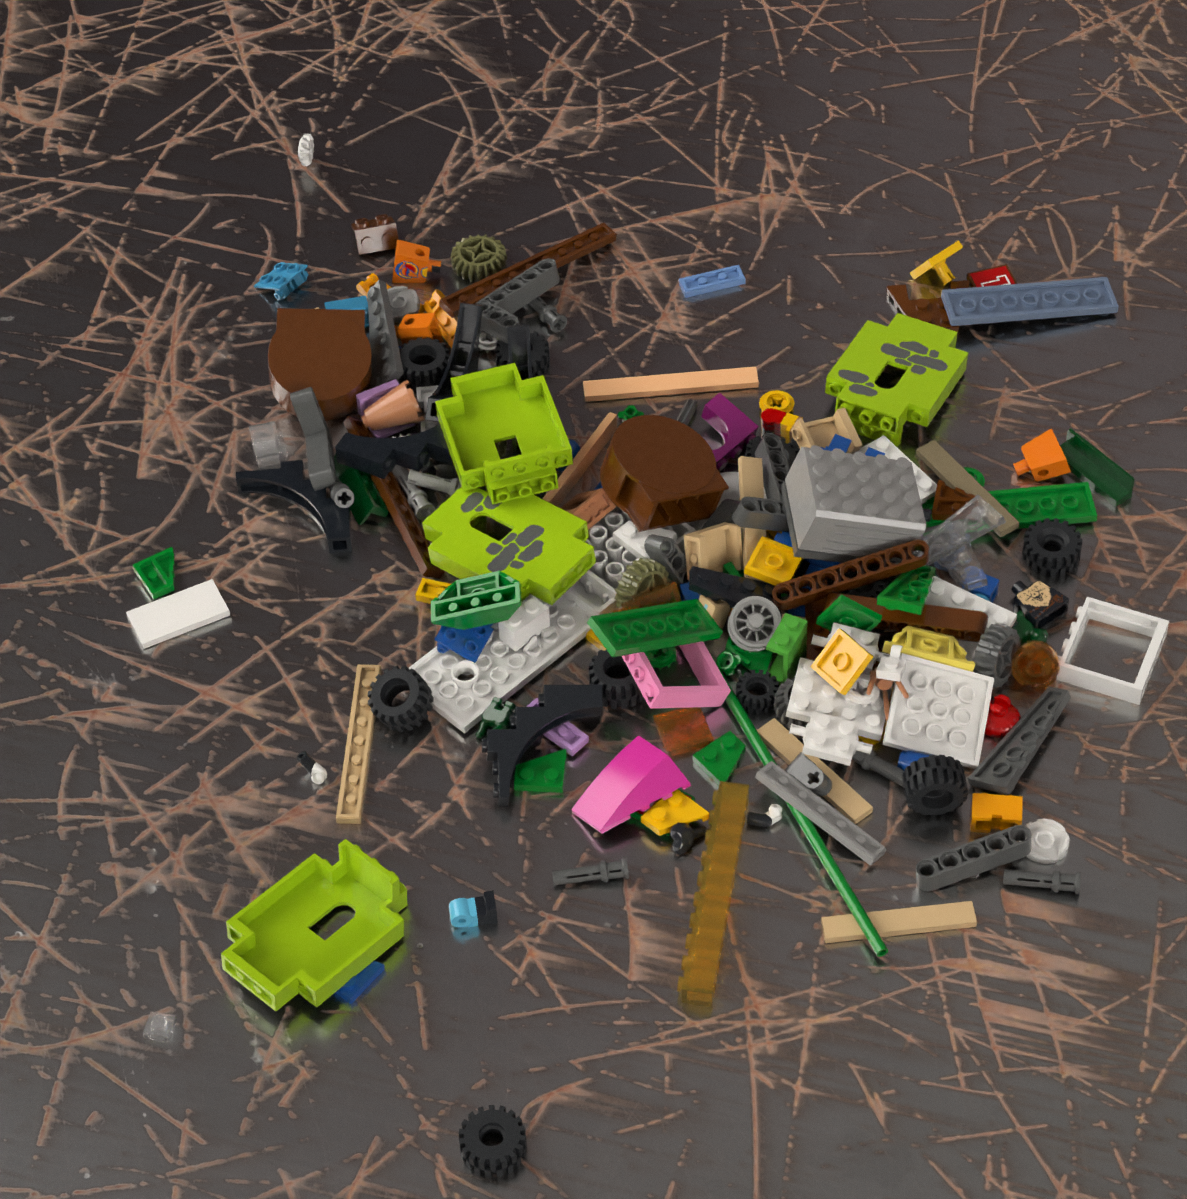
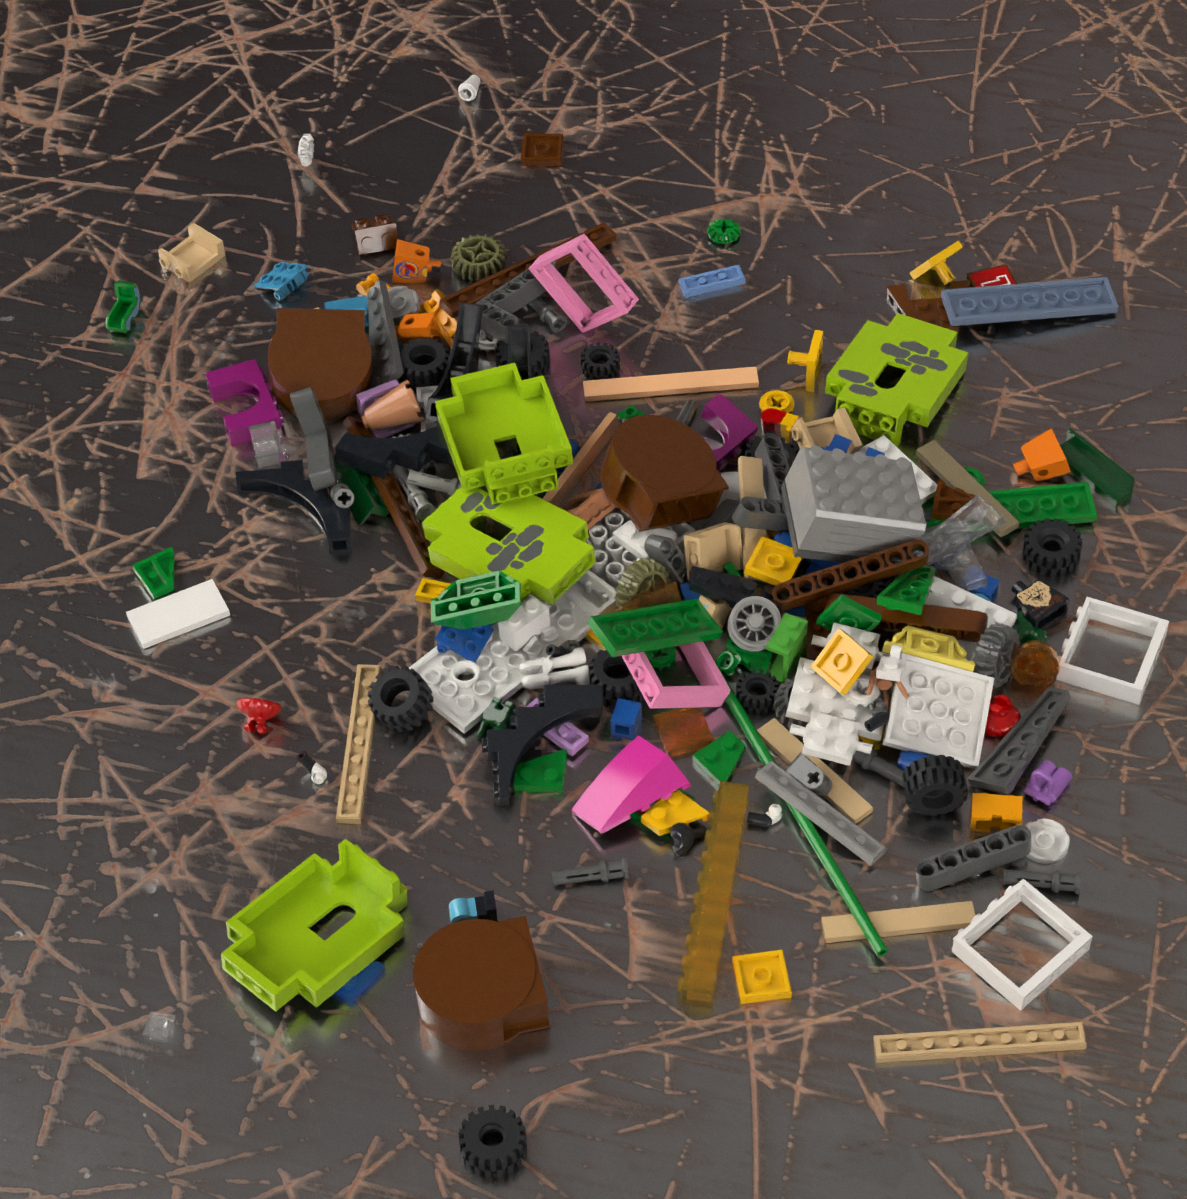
(125, 308): none -> green animal
(193, 254): none -> tan panel
(244, 380): none -> magenta arch
(258, 712): none -> red hair
(469, 88): none -> white cone
(480, 984): none -> reddish brown brick
(541, 149): none -> reddish brown tile
(542, 670): none -> white piece
(565, 648): none -> arm
(599, 270): none -> bright pink window
(600, 353): none -> black tyre
(626, 718): none -> blue brick
(716, 234): none -> green gear
(761, 976): none -> yellow tile
(811, 360): none -> yellow tile
(879, 715): none -> black arm
(979, 1042): none -> tan tile
(1020, 997): none -> white window
(1047, 782): none -> medium lavender piece

